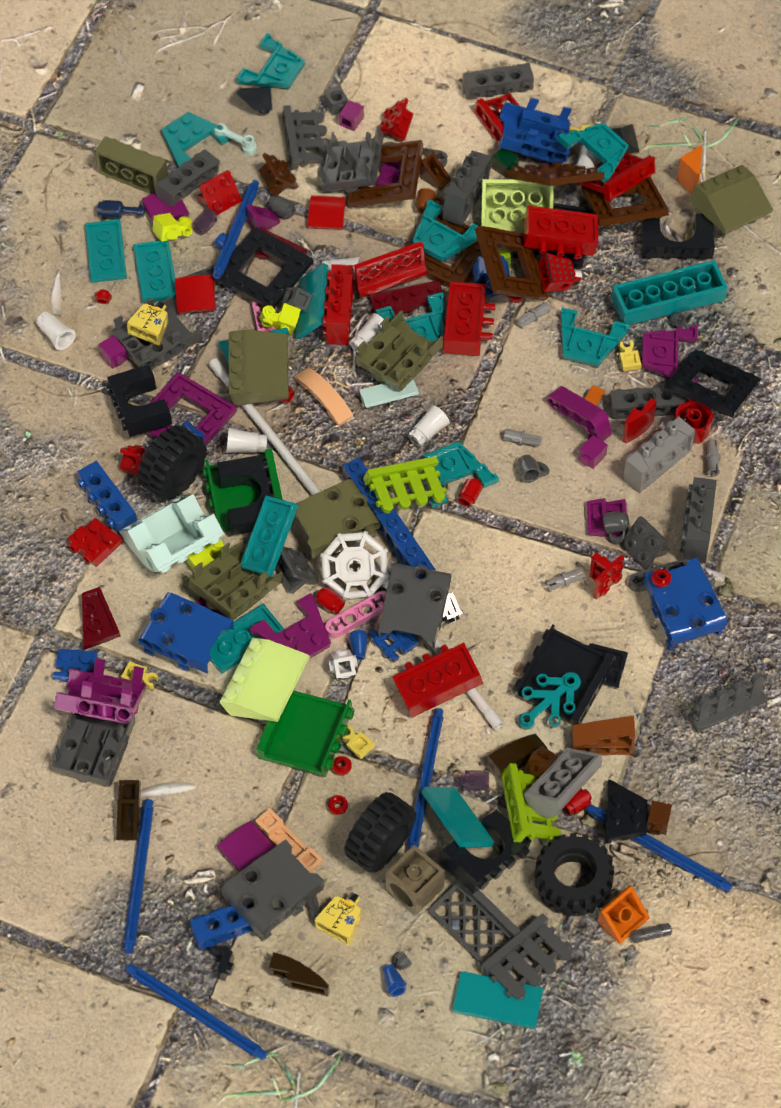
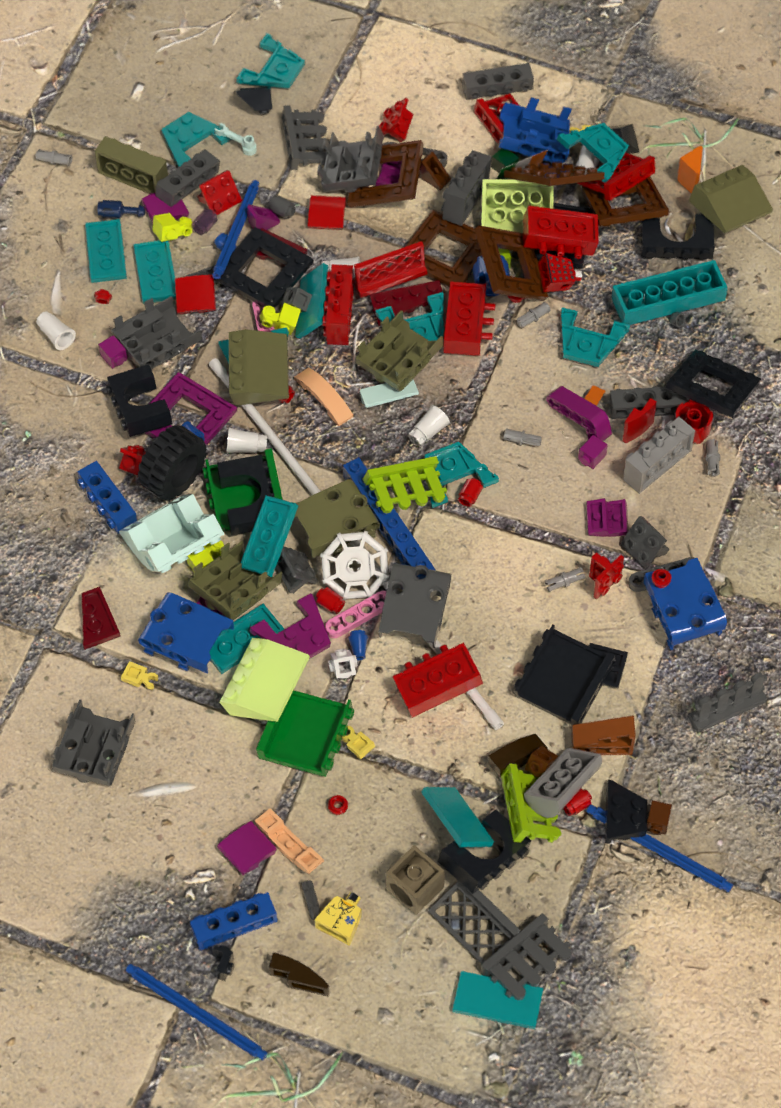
(53, 157): none -> light grey pin
(73, 659): blue plate -> none
(94, 542): red plate -> none
(102, 695): magenta piece -> none
(128, 809): dark brown slope -> none
(138, 876): blue piece -> none
(149, 323): light yellow torso -> none
(277, 174): reddish brown bracket -> none
(278, 883): dark grey piece -> none
(335, 99): dark grey brick -> none
(342, 770): red plate -> none
(351, 115): magenta brick -> none
(367, 332): white plant -> none
(380, 832): black tyre -> none
(394, 982): blue cone -> none
(401, 641): blue plate -> none
(402, 961): dark grey hinge -> none
(422, 198): dark orange piece -> none
(426, 776): blue piece -> none
(439, 239): teal wing -> none
(451, 609): bracket -> none
(475, 780): clear purple brick -> none
(530, 468): dark grey piece -> none
(533, 160): none -> sticker
(550, 697): teal plant -> none
(574, 898): black tyre -> none
(614, 523): dark grey piece -> none
(623, 915): orange slope -> none
(629, 359): light yellow plate -> none
(651, 933): dark grey axle -> none
(661, 349): magenta wing -> none
(698, 519): dark grey piece -> none

